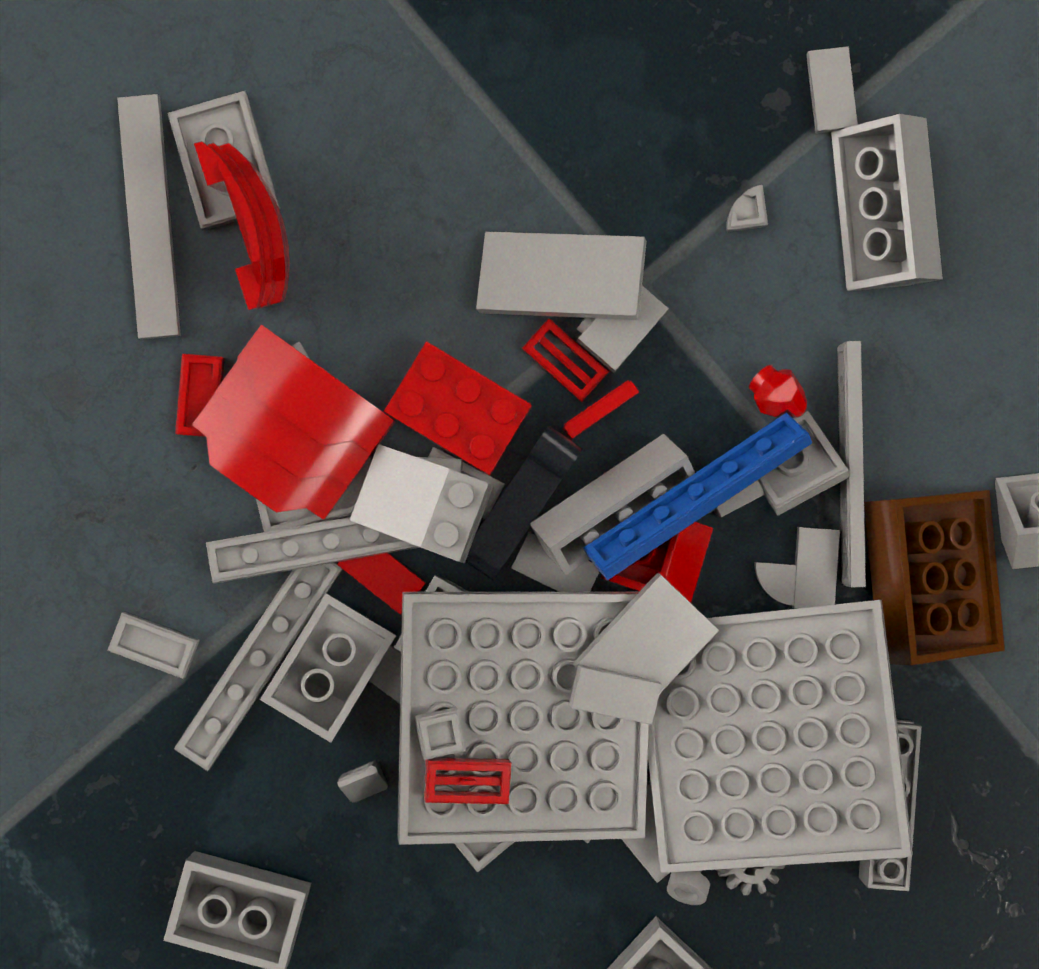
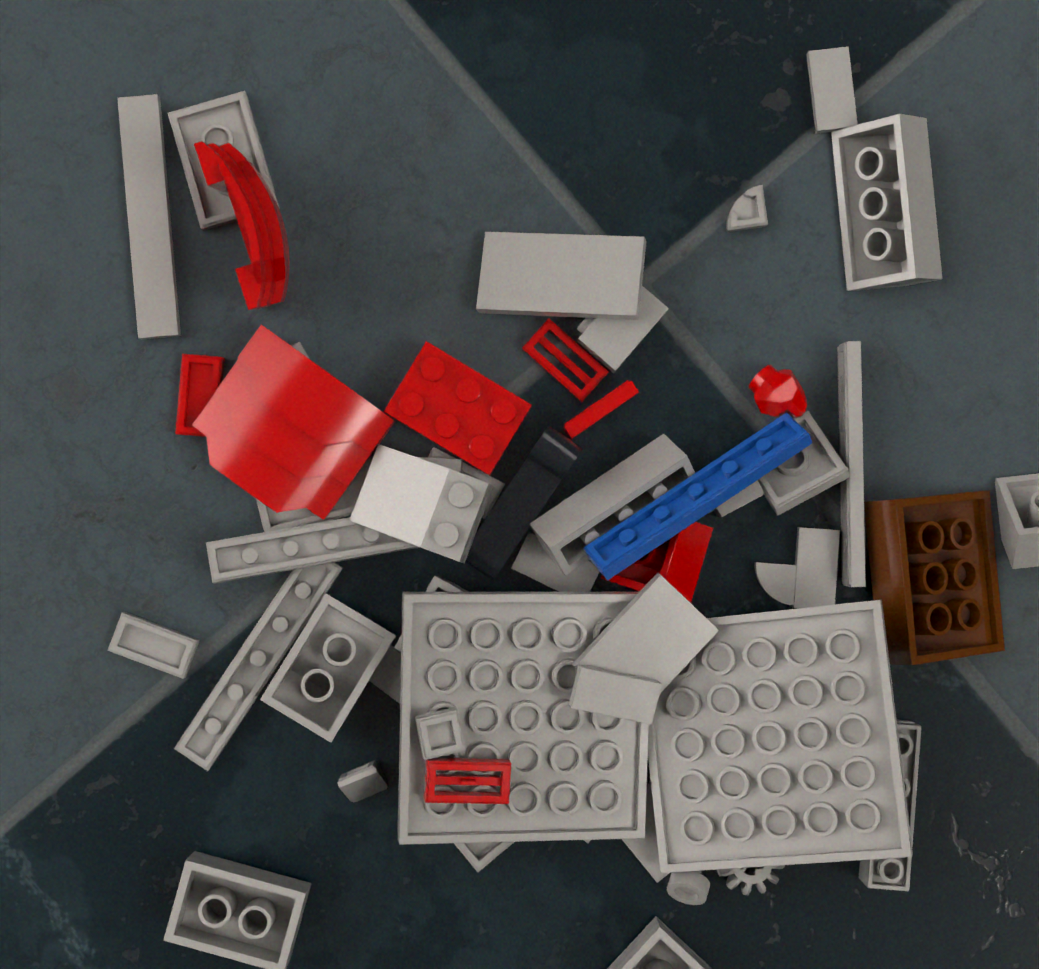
(384, 577): red tile -> none

